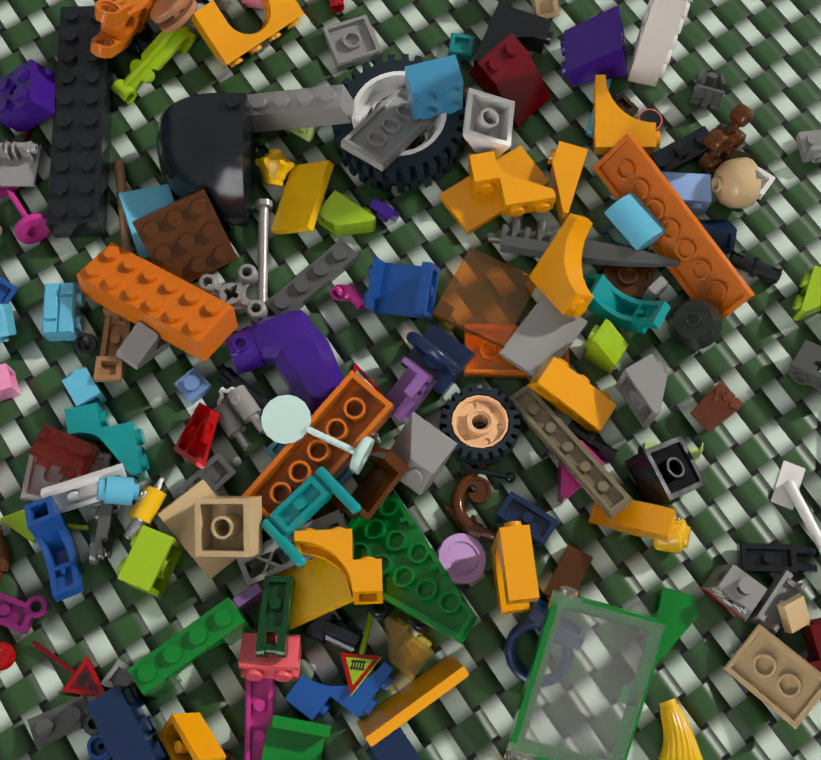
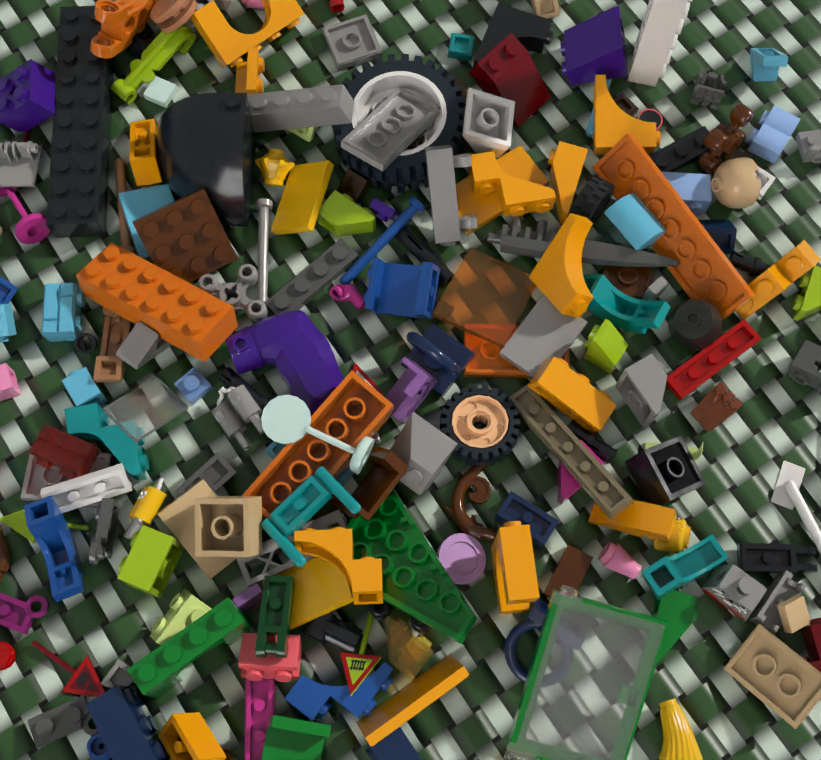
(117, 490): medium azure brick -> none
(143, 153): none -> light orange slope
(145, 409): none -> clear piece
(160, 91): none -> light aqua tile
(183, 611): none -> yellowish green bracket
(198, 436): red wing -> none
(249, 73): none -> light orange bracket
(354, 185): none -> dark brown plate
(414, 207): none -> blue bar
(423, 254): none -> black pin
(434, 87): dark azure brick -> none
(443, 194): none -> light grey brick
(466, 467): black hinge -> none
(593, 199): none -> black tyre
(618, 560): none -> bright pink cone
(684, 567): none -> teal arch
(712, 359): none -> red plate
(766, 63): none -> medium azure slope
(773, 134): none -> light blue brick
(779, 277): none -> light orange arch

